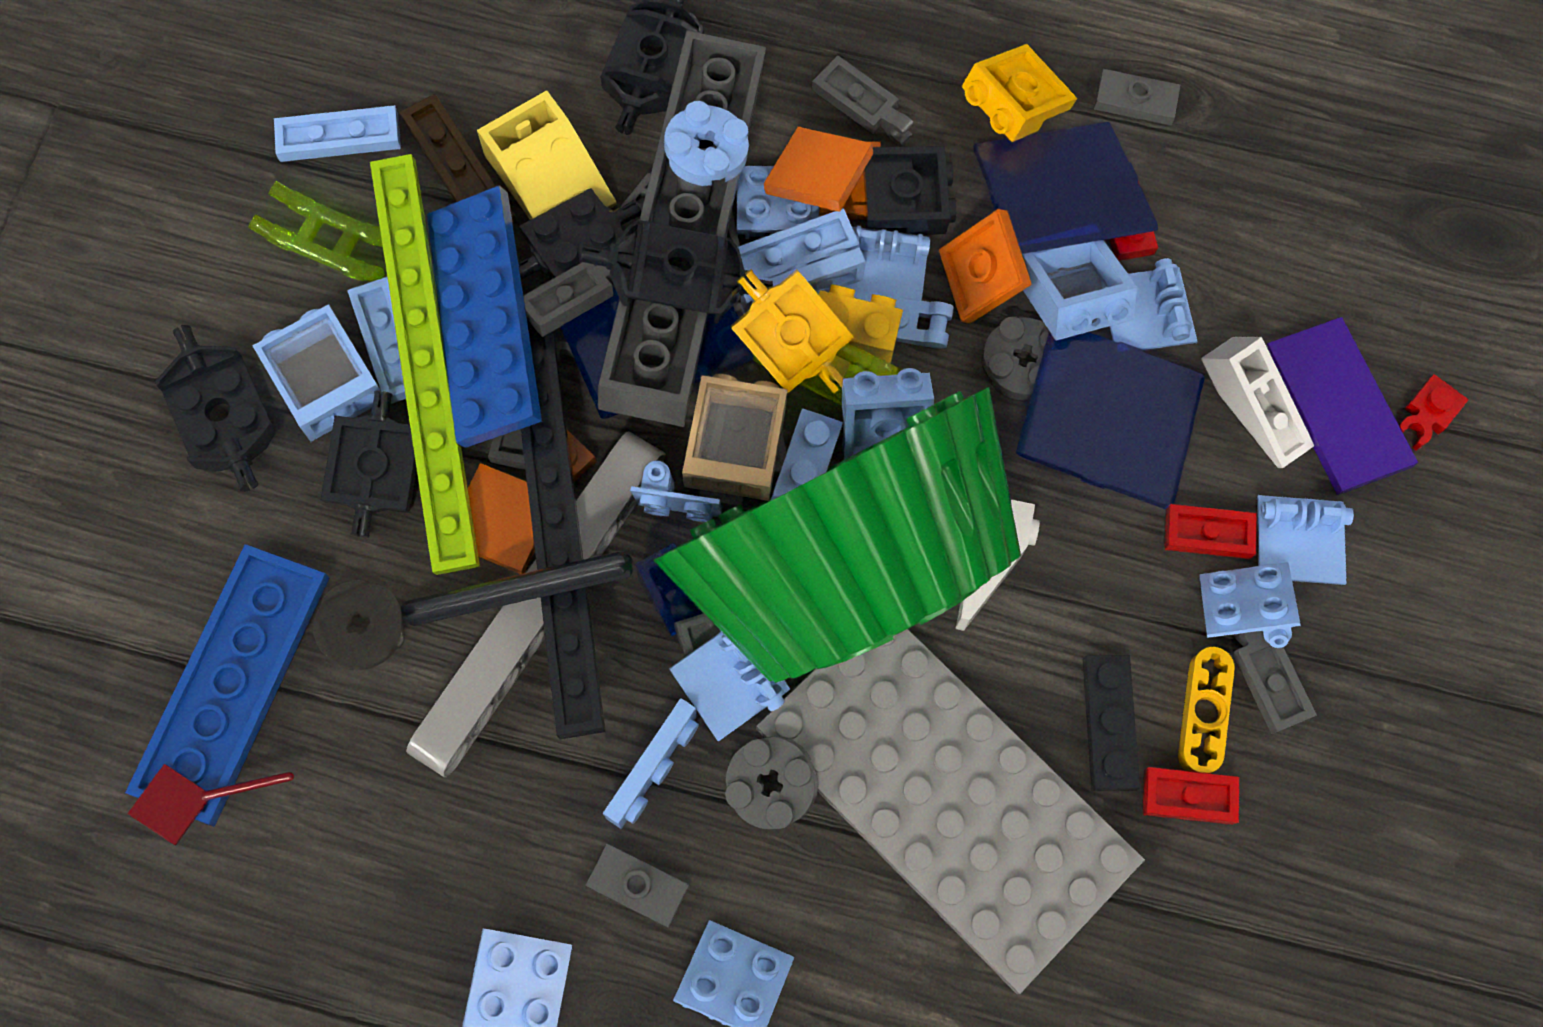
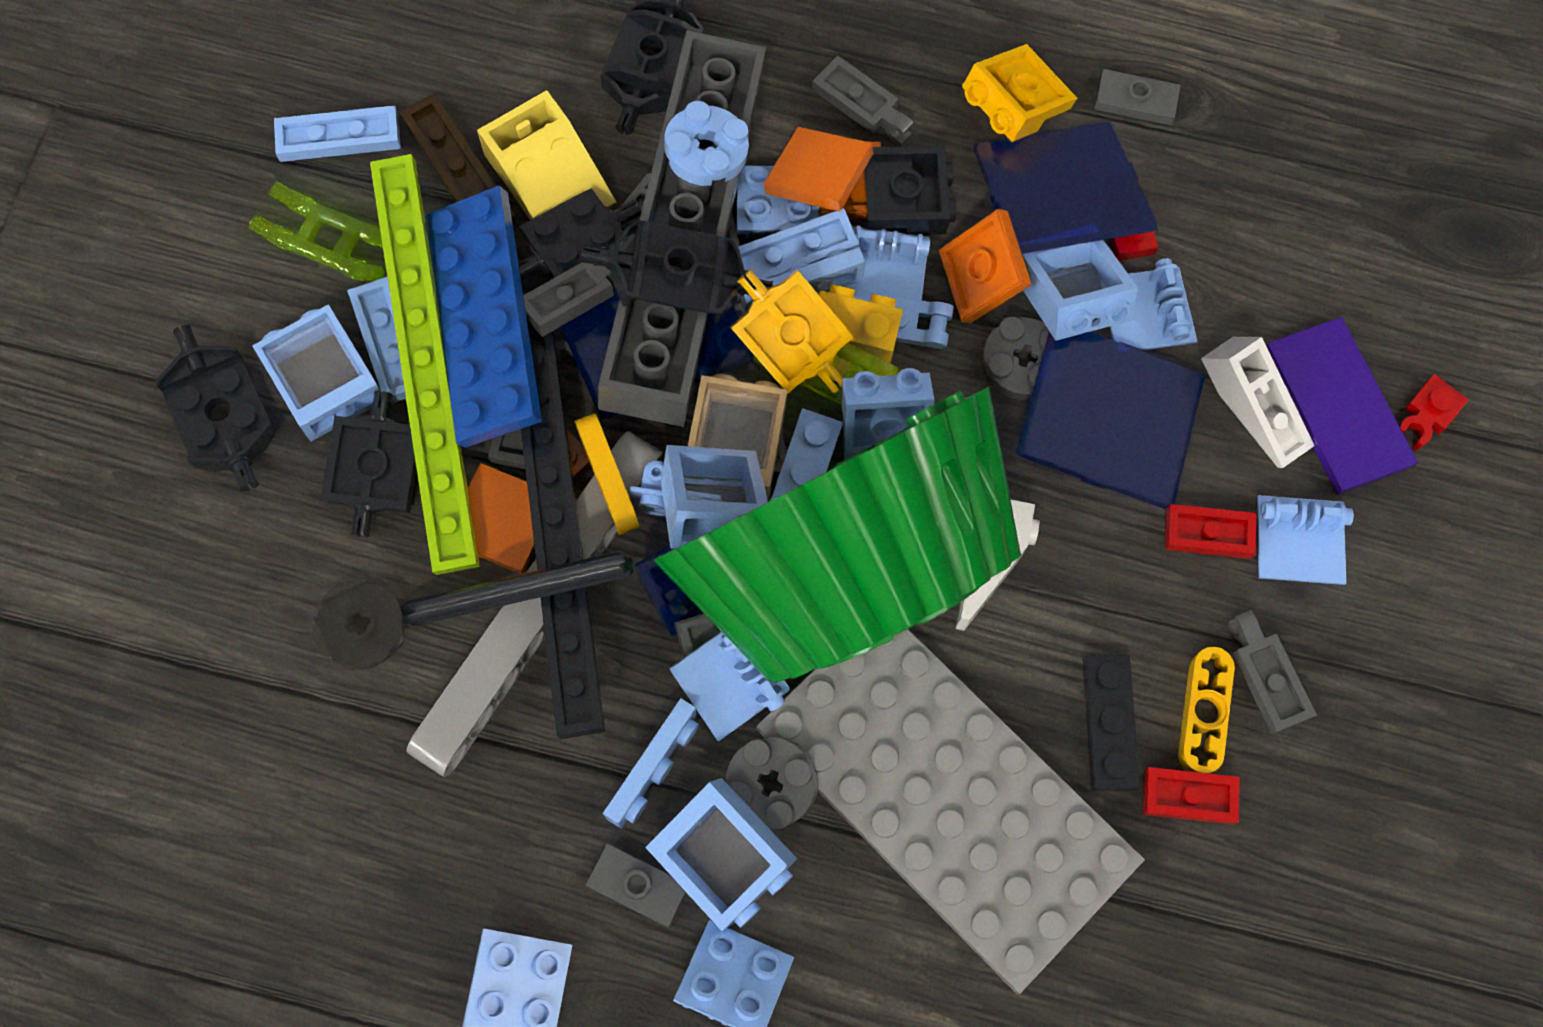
(174, 801): dark red piece -> none
(233, 675): blue plate -> none
(607, 474): none -> yellow beam
(708, 489): none -> light blue window
(725, 858): none -> light blue window
(1251, 602): light blue hinge -> none

